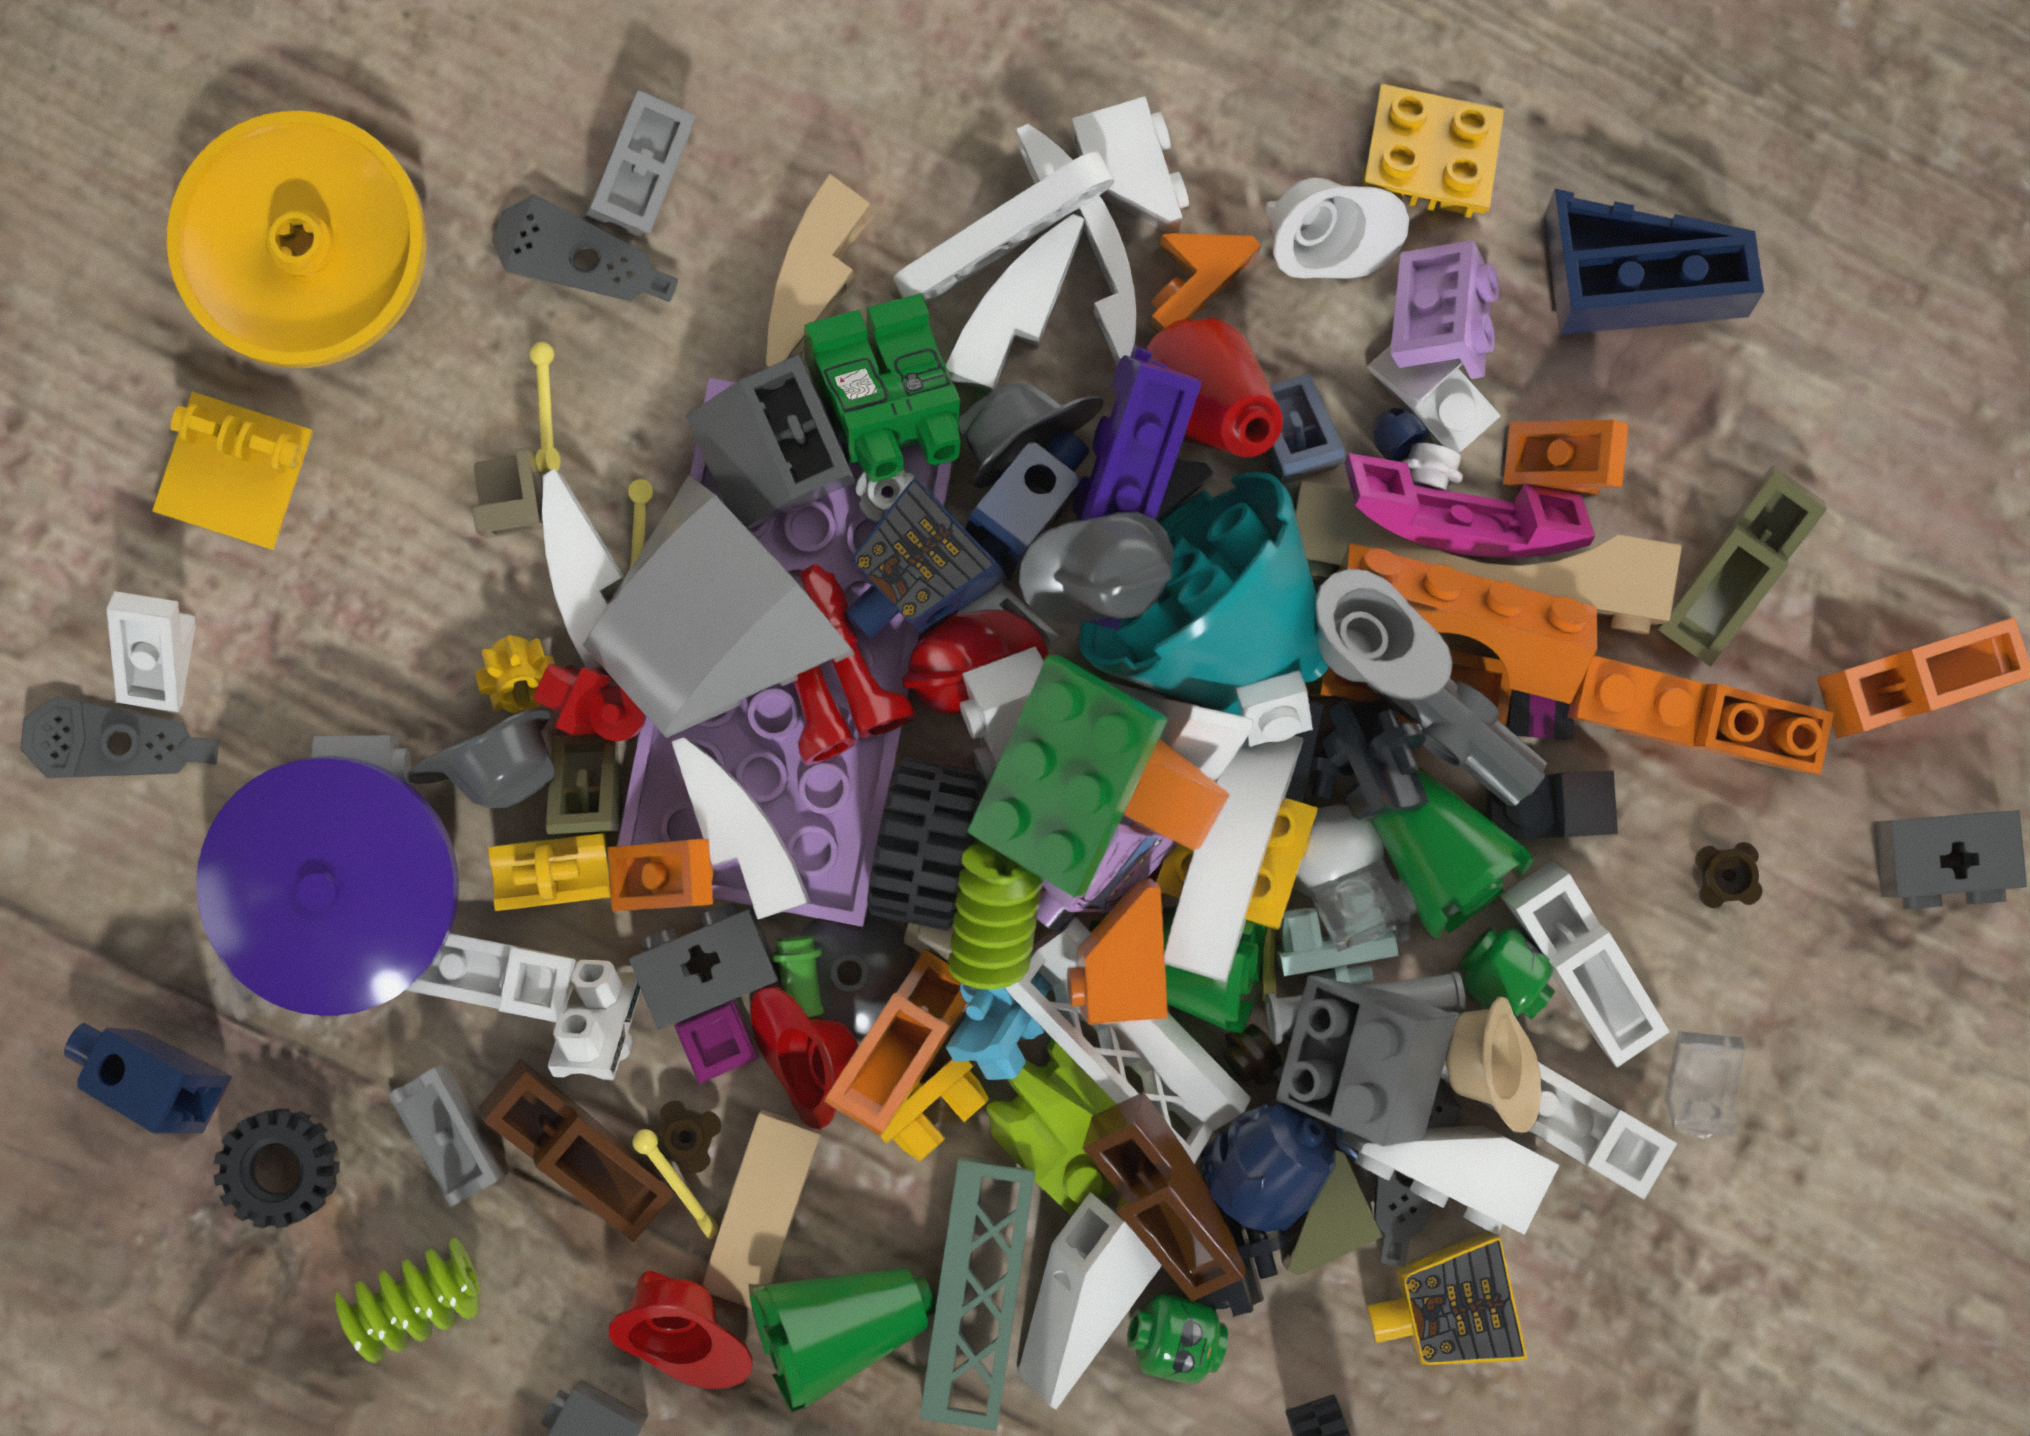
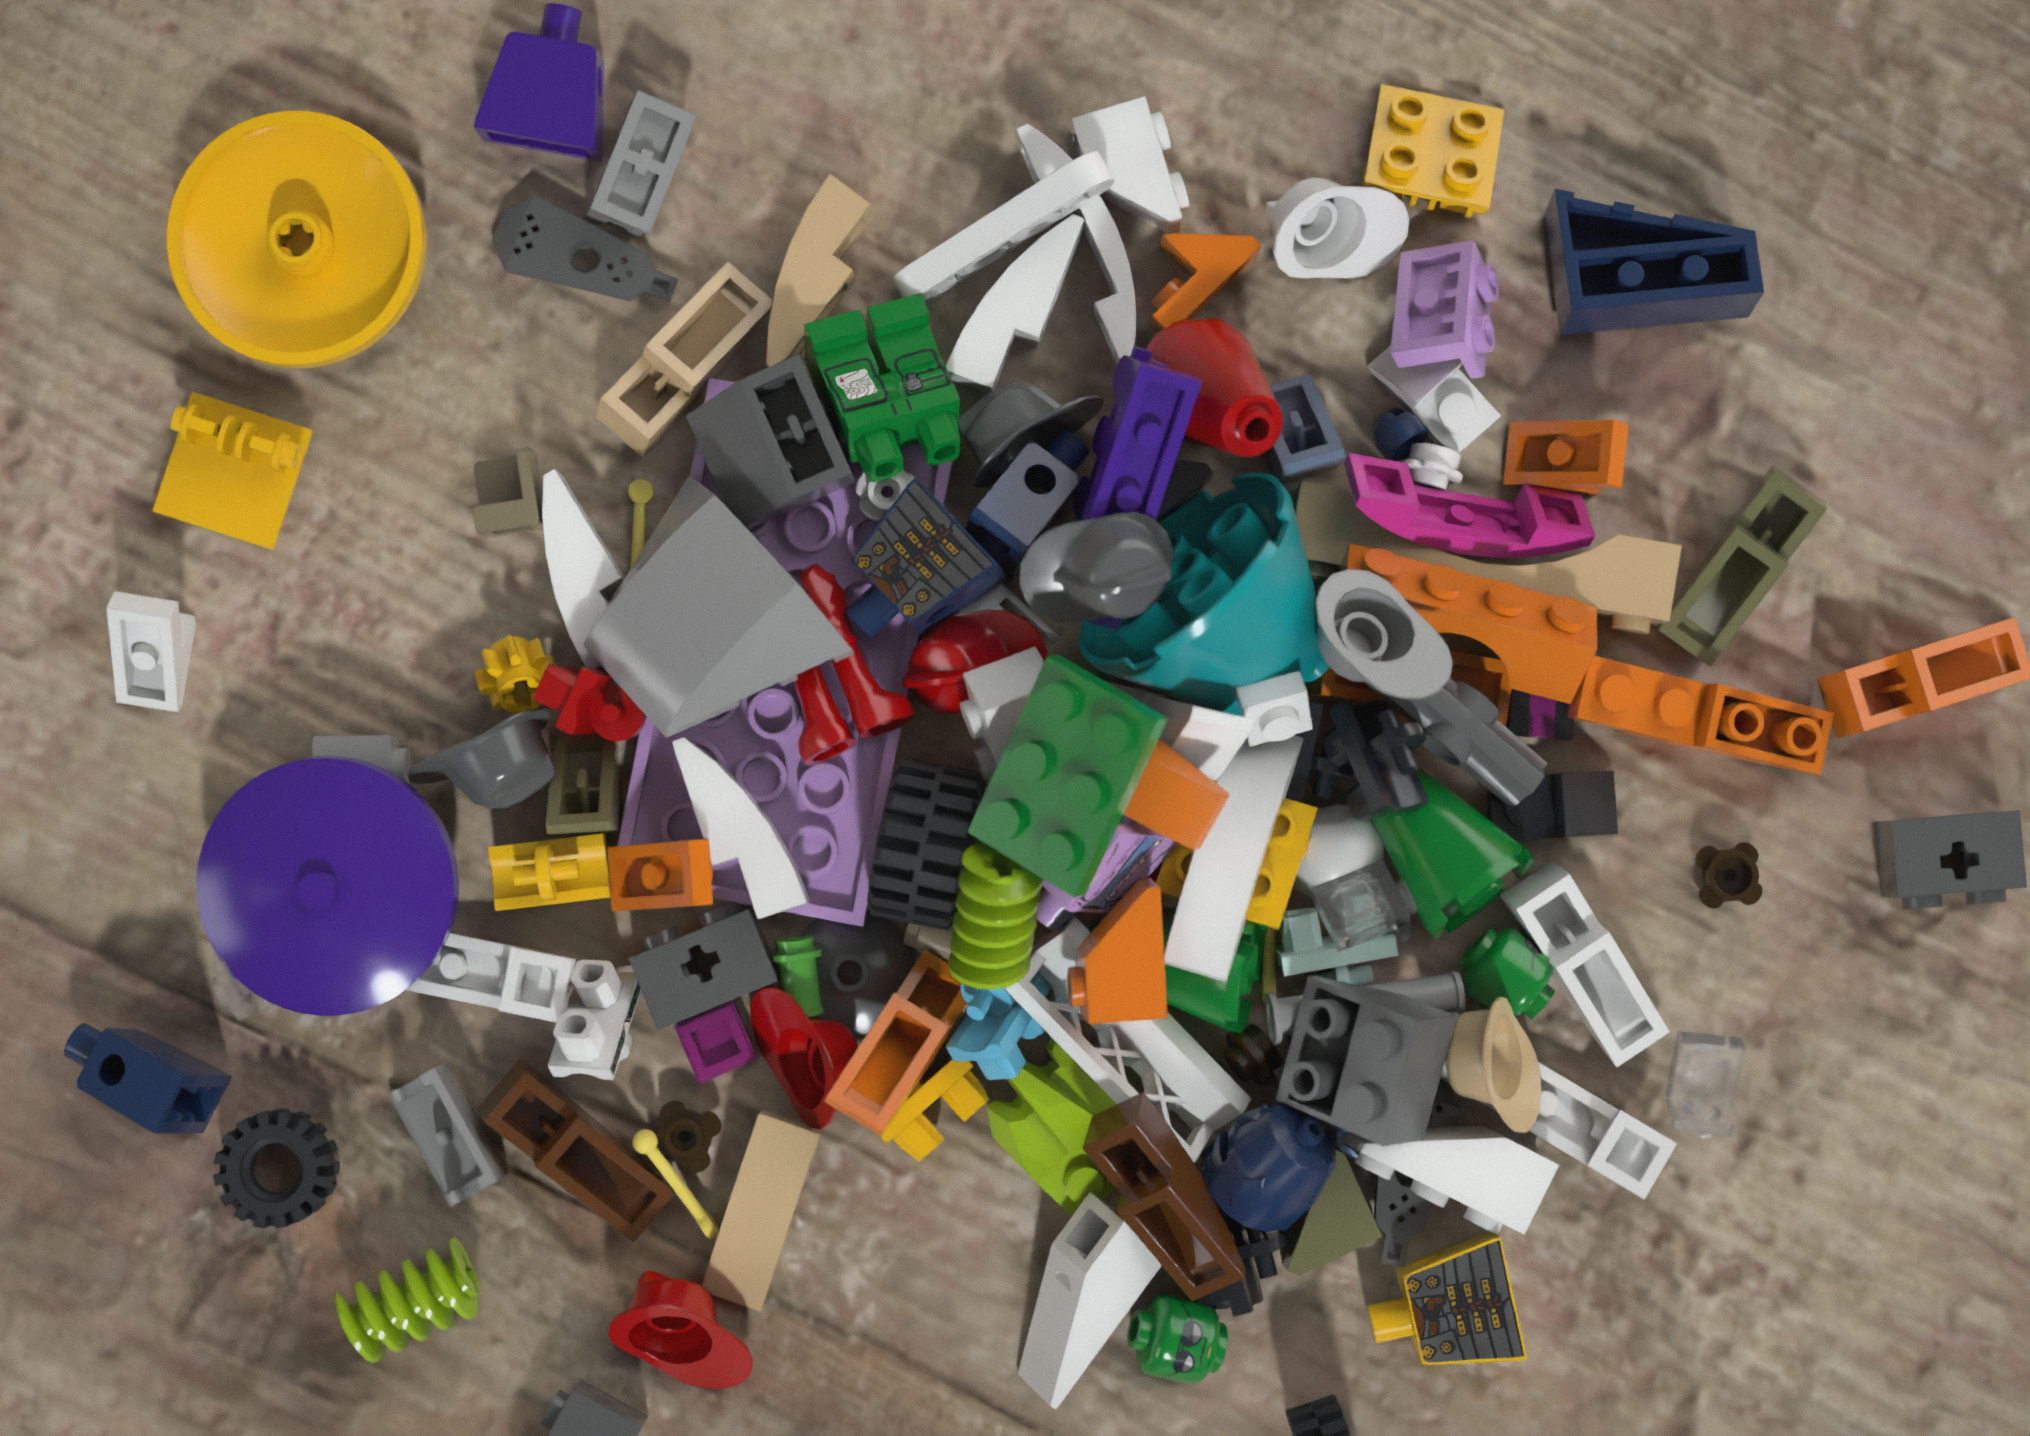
(90, 738): dark grey piece -> none
(547, 90): none -> dark purple torso
(547, 457): light yellow hinge -> none
(683, 358): none -> tan slope
(836, 1327): green cone -> none
(953, 1289): sand green fence -> none

